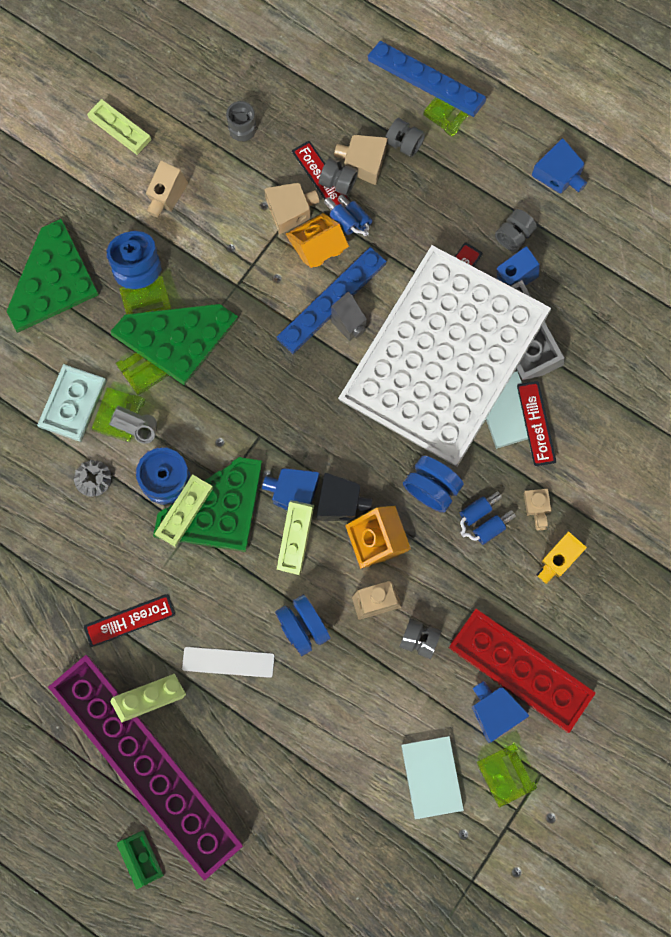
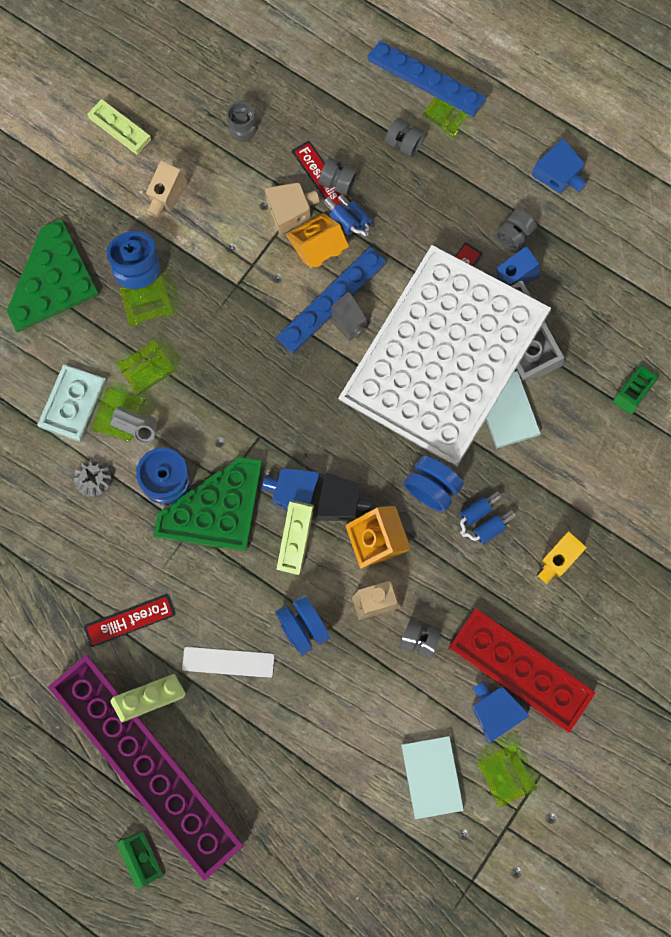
(176, 338): green plate -> none
(183, 511): yellowish green plate -> none
(364, 154): tan torso -> none
(536, 423): red sticker -> none
(538, 504): tan plate -> none
(627, 400): none -> green slope

